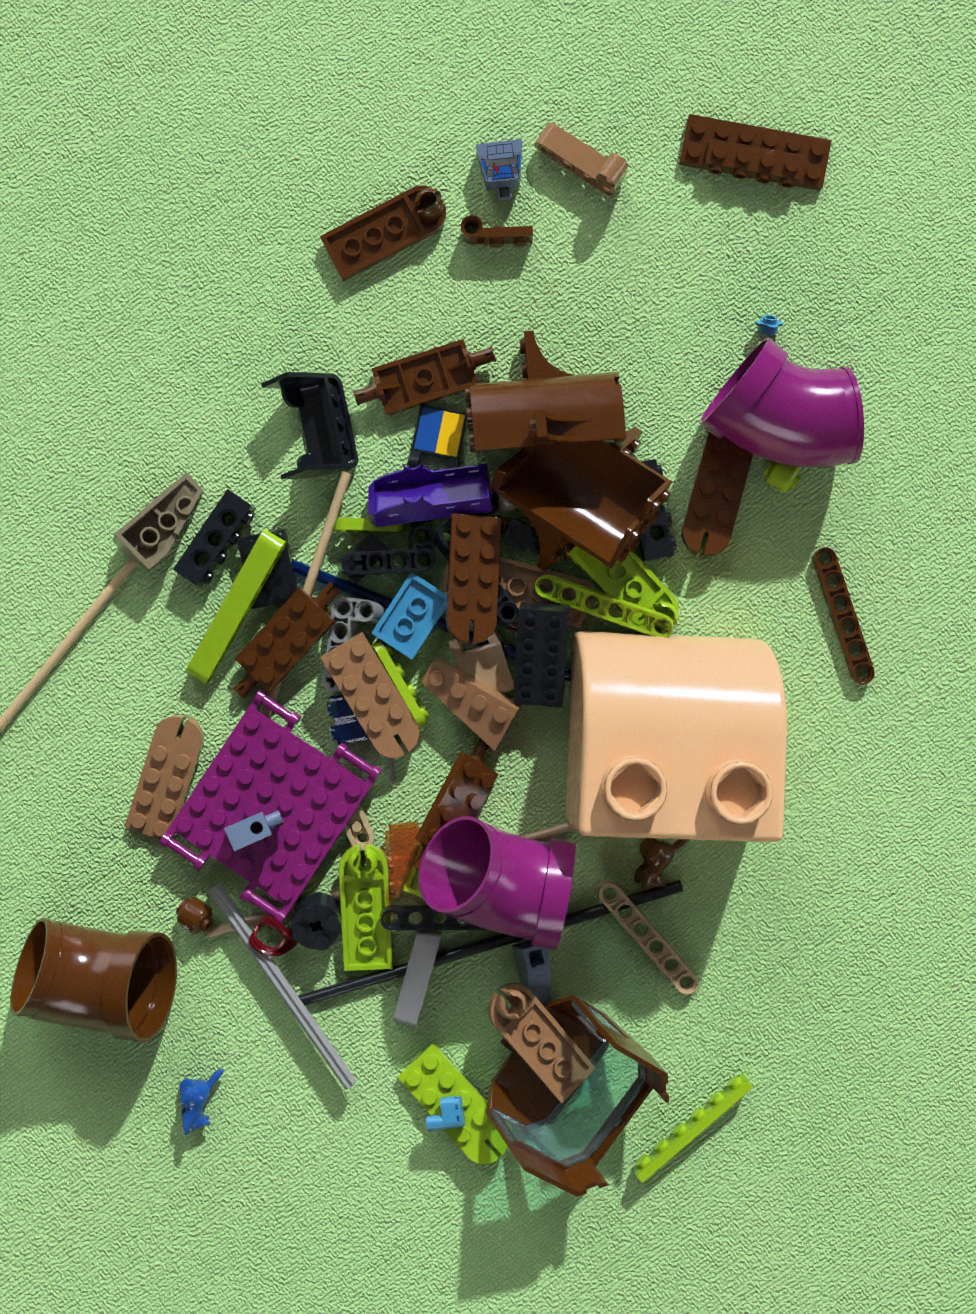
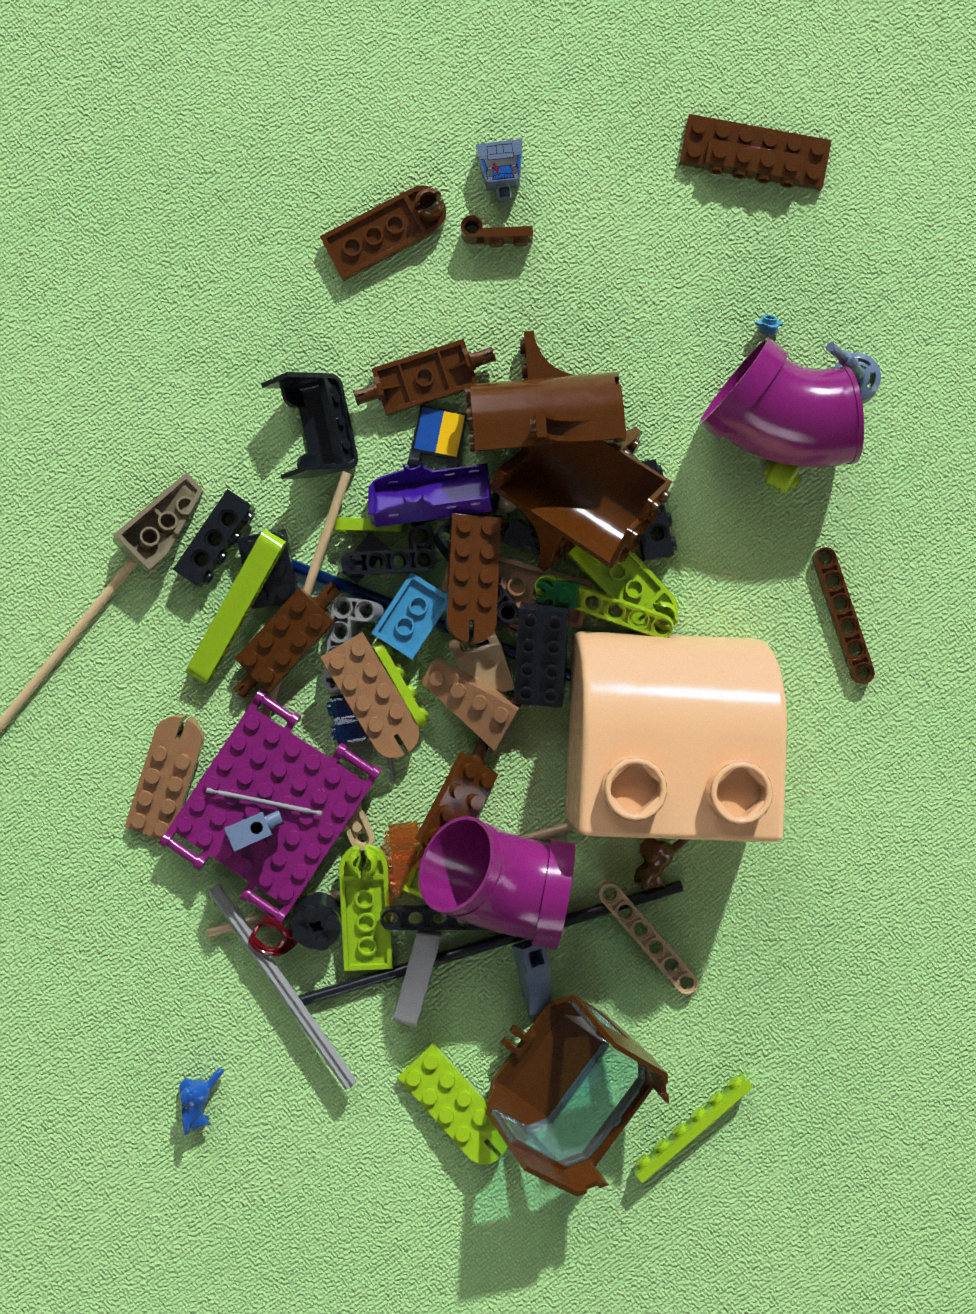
(96, 979): reddish brown cylinder -> none
(194, 915): reddish brown head -> none
(263, 801): none -> light grey piece
(451, 1116): dark azure piece -> none
(539, 1040): medium nougat plate -> none
(562, 593): none -> dark green plate
(581, 159): medium nougat beam -> none
(715, 496): reddish brown plate -> none
(862, 375): none -> sand blue dish

